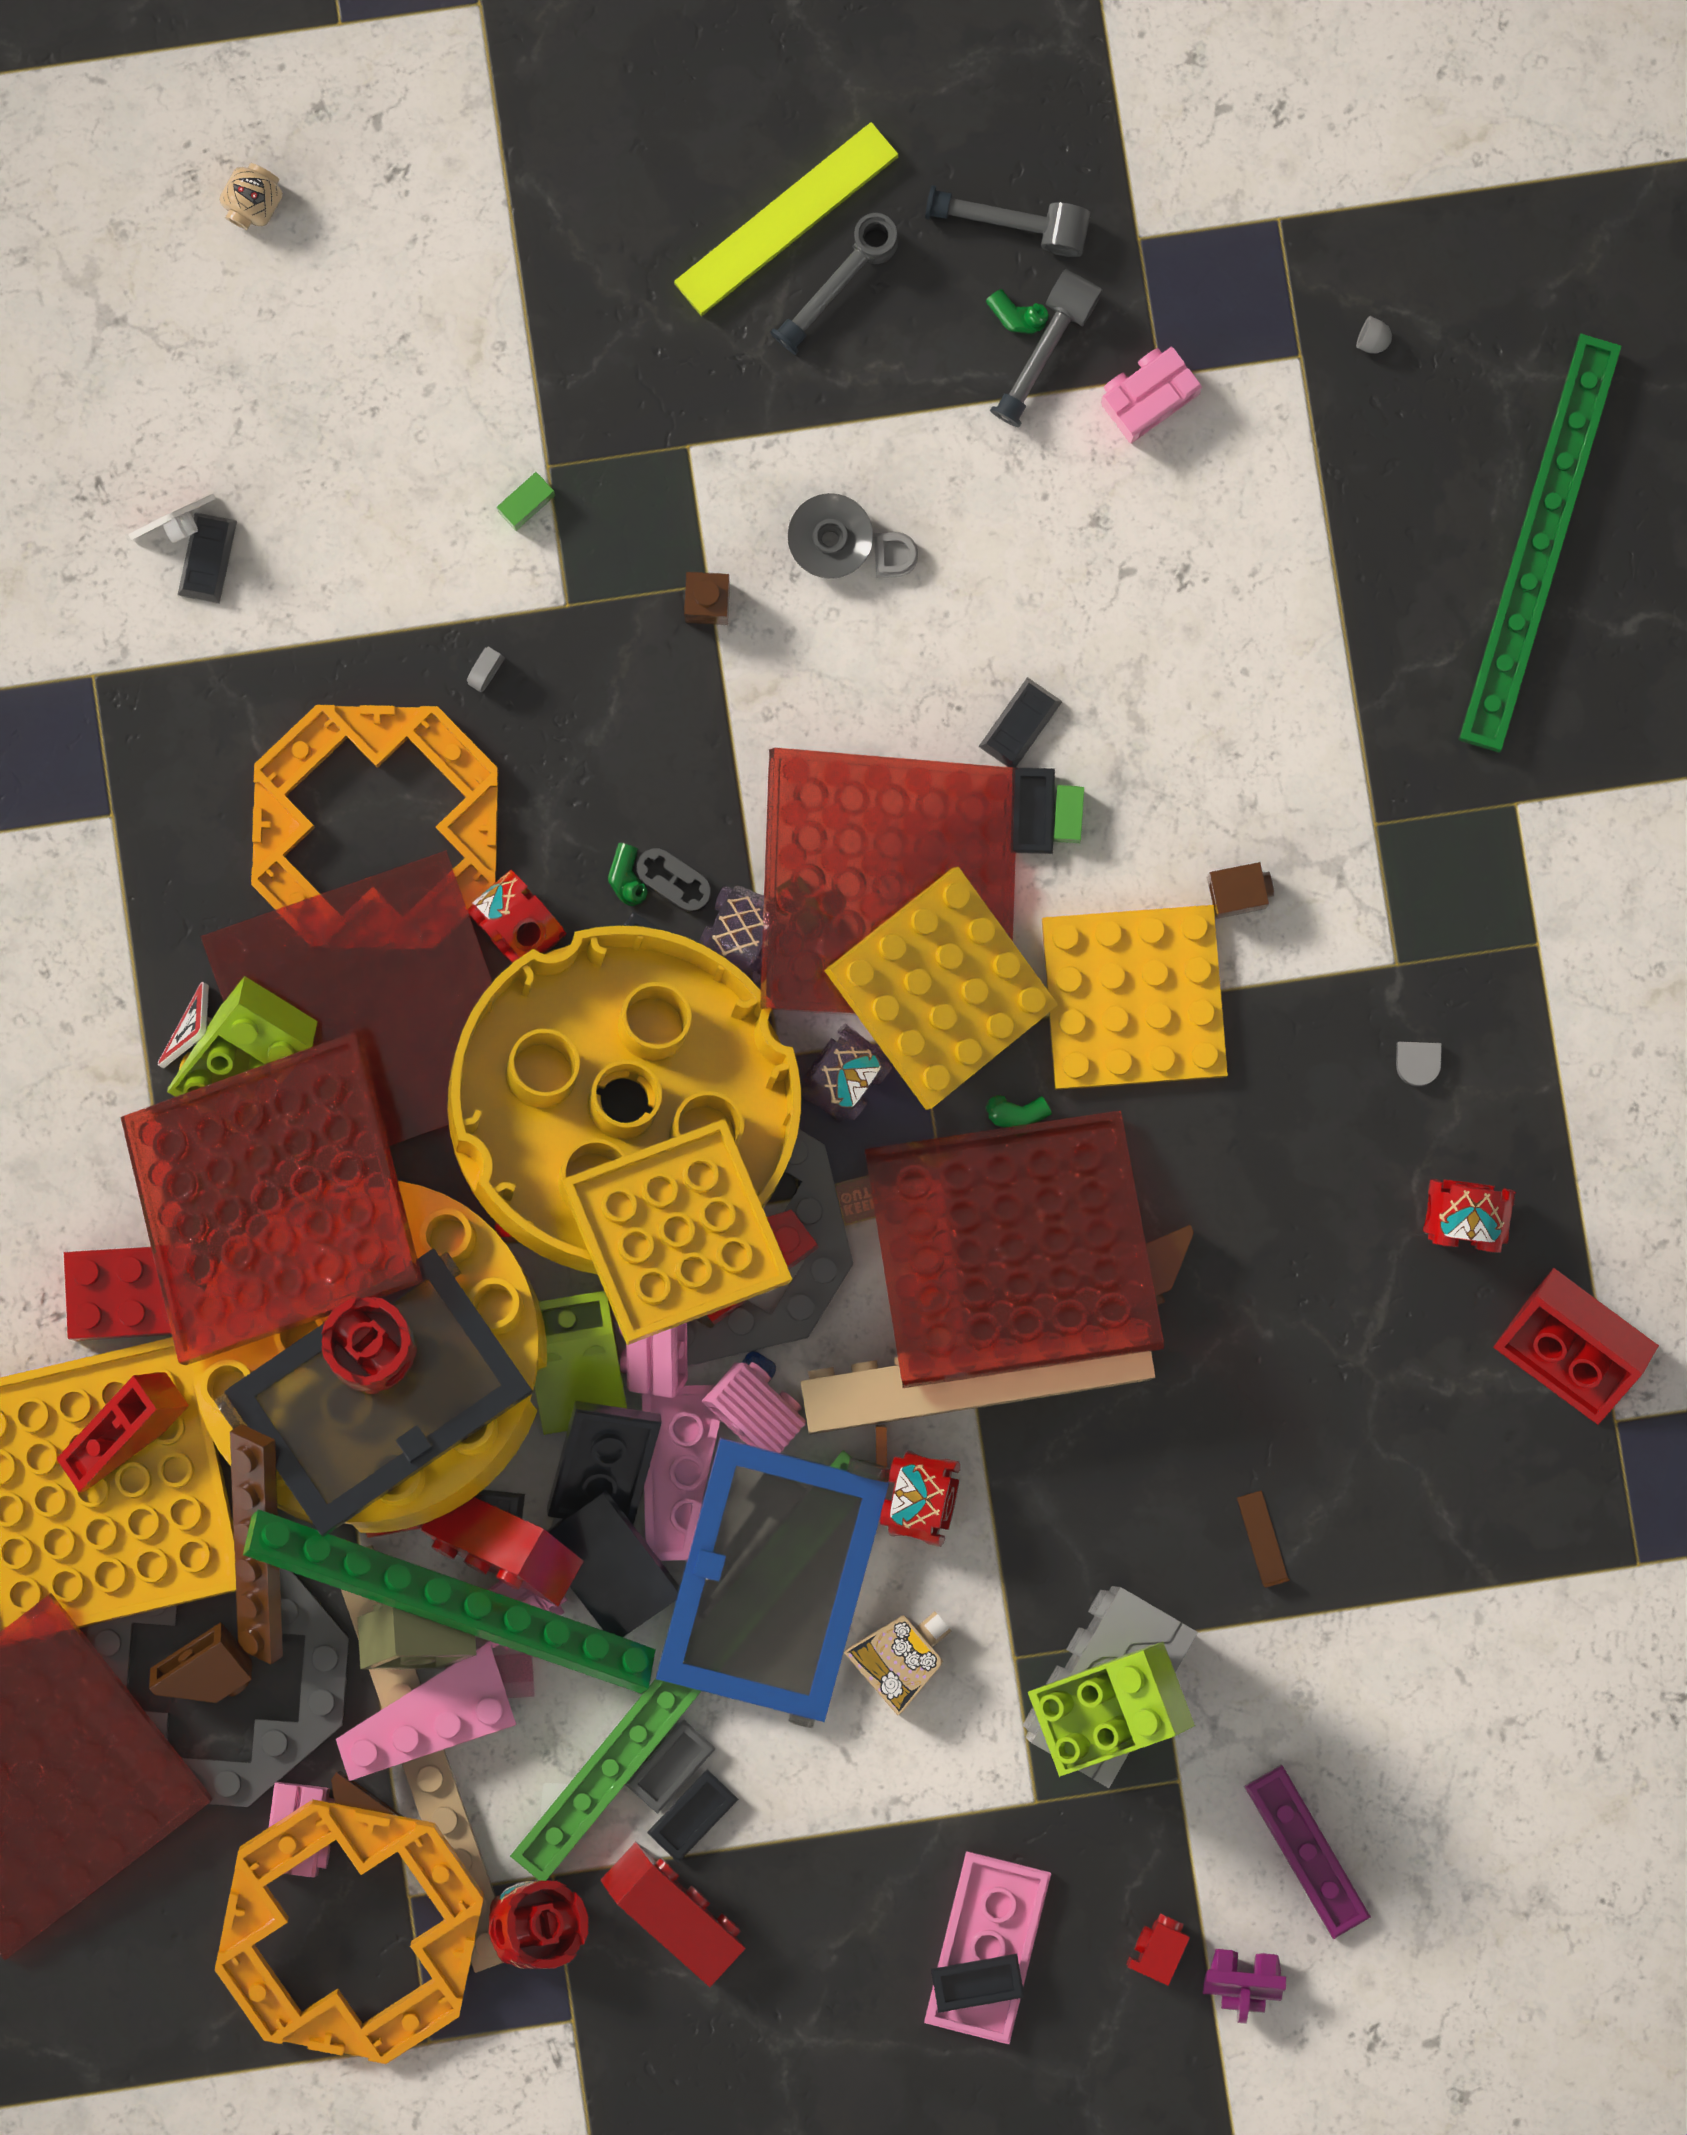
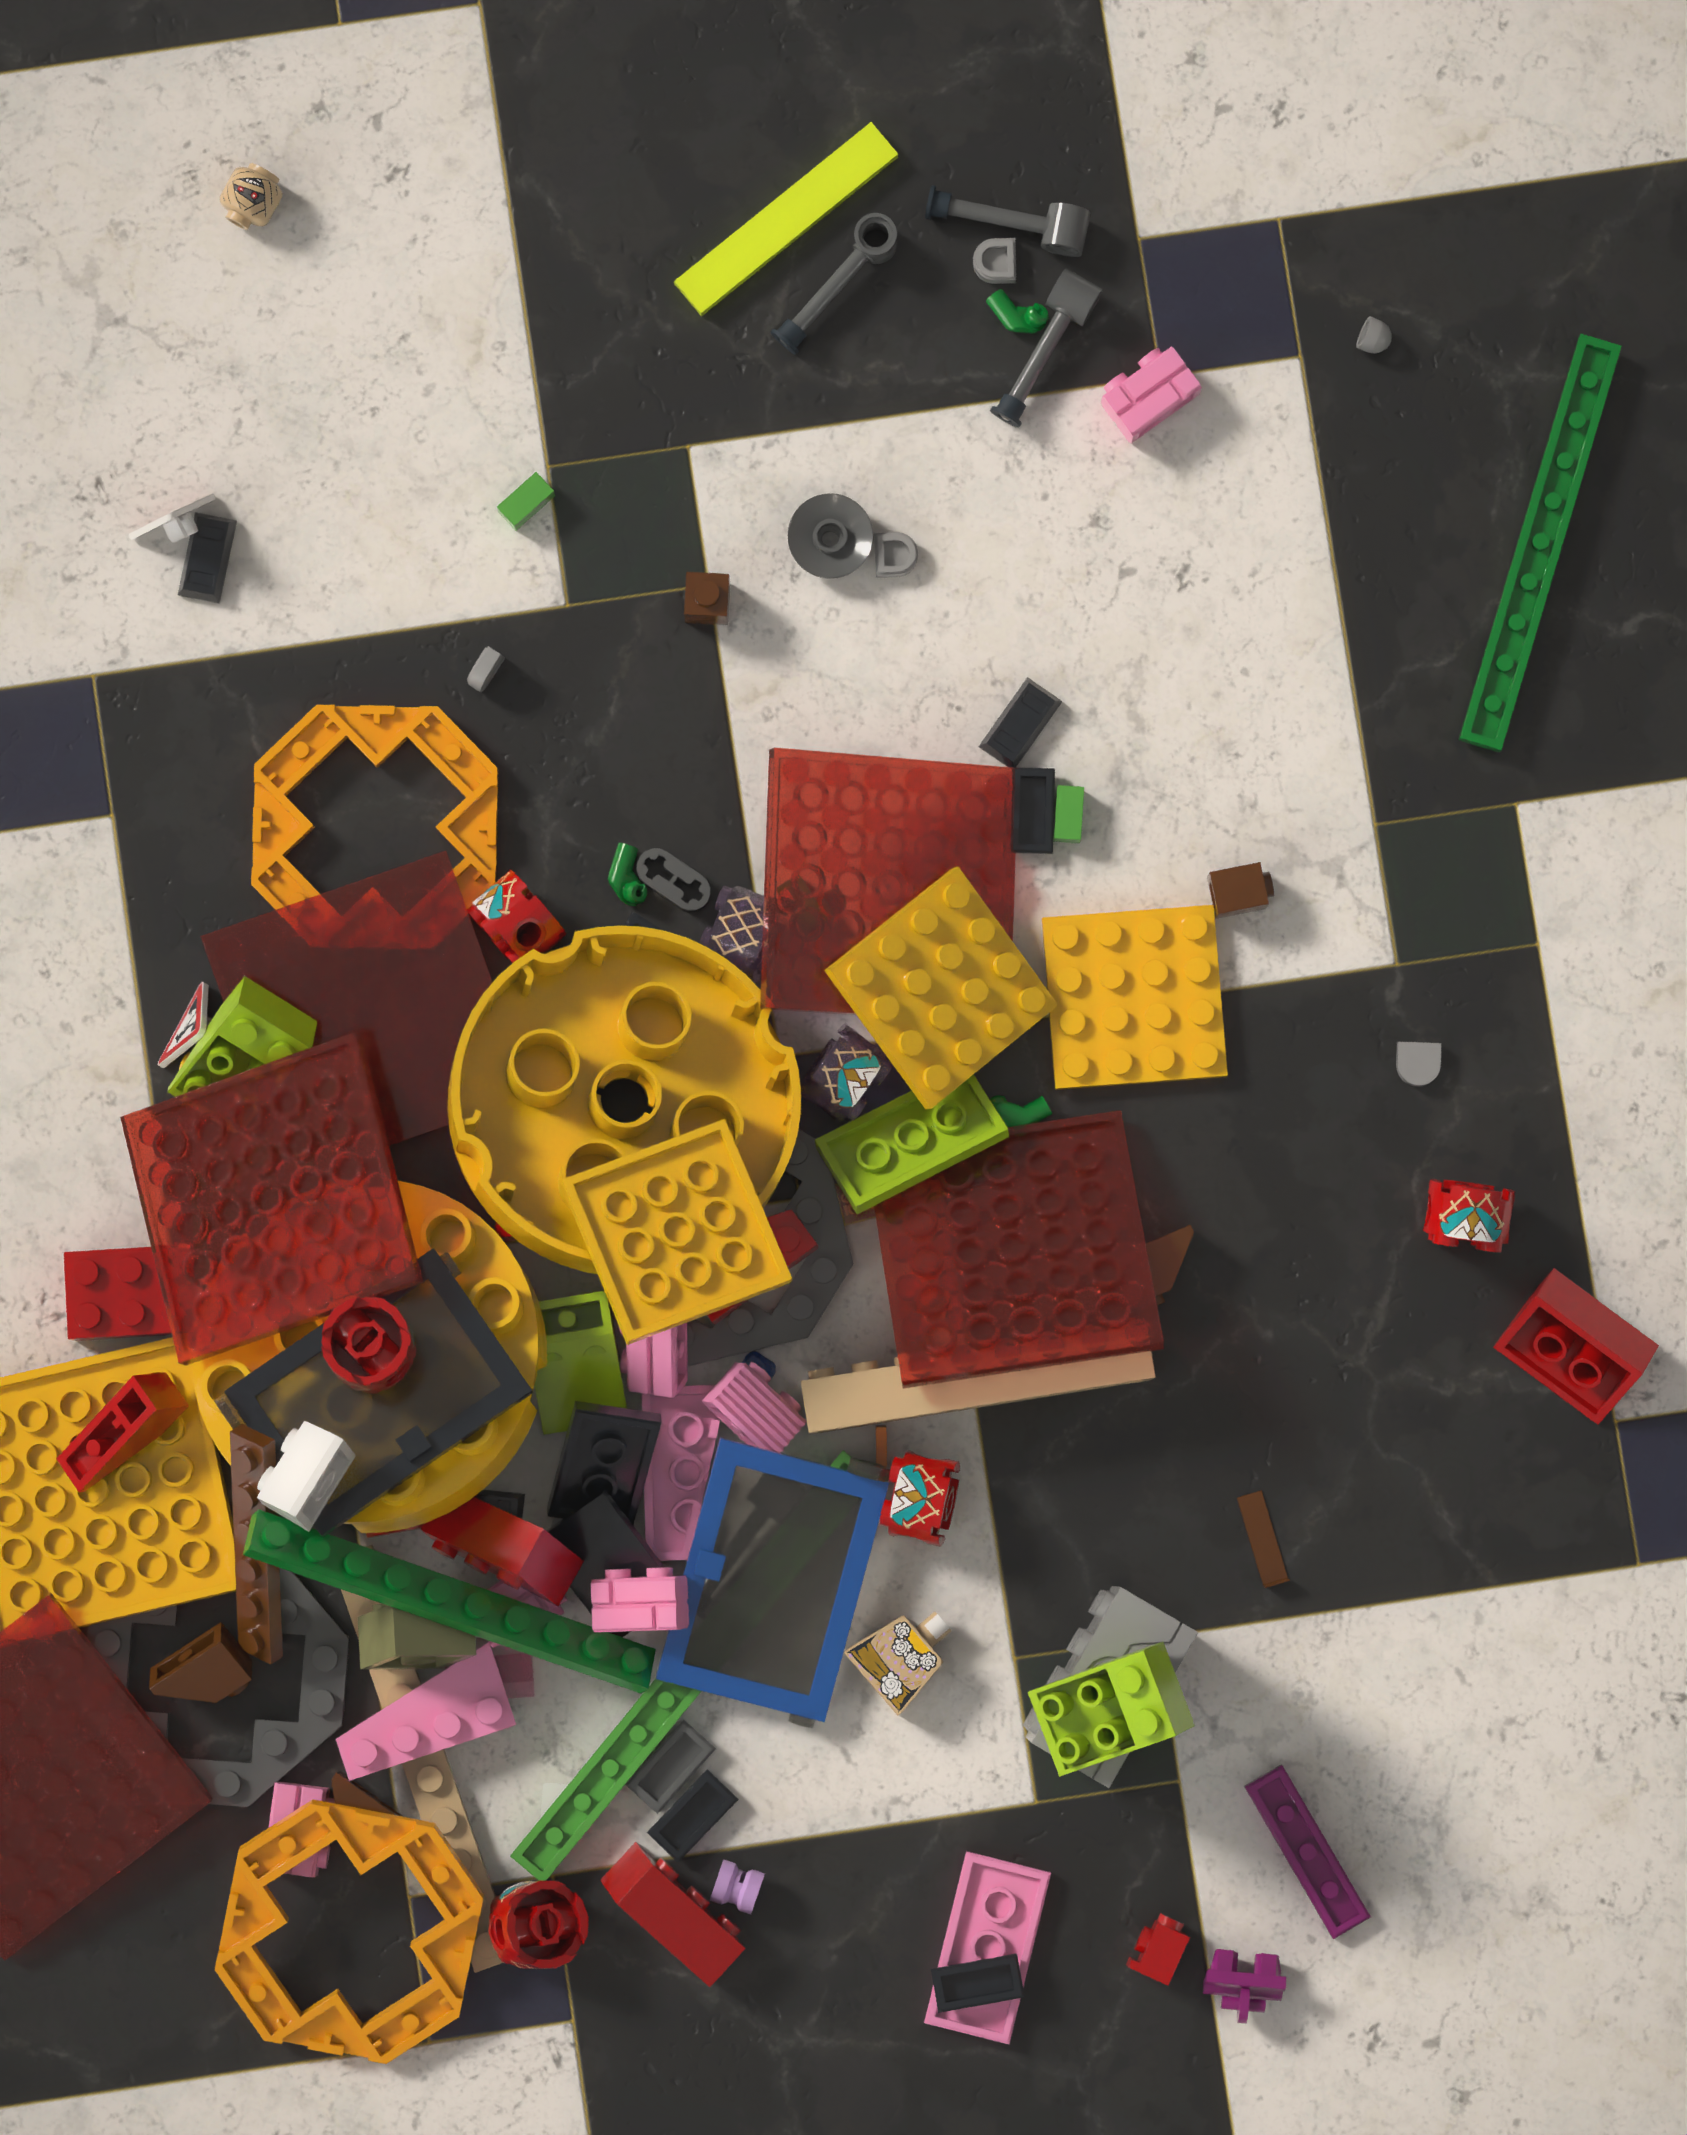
(305, 1474): none -> white slope
(639, 1602): none -> bright pink brick
(737, 1887): none -> lavender wheel
(908, 1144): none -> lime plate
(996, 261): none -> light grey tile

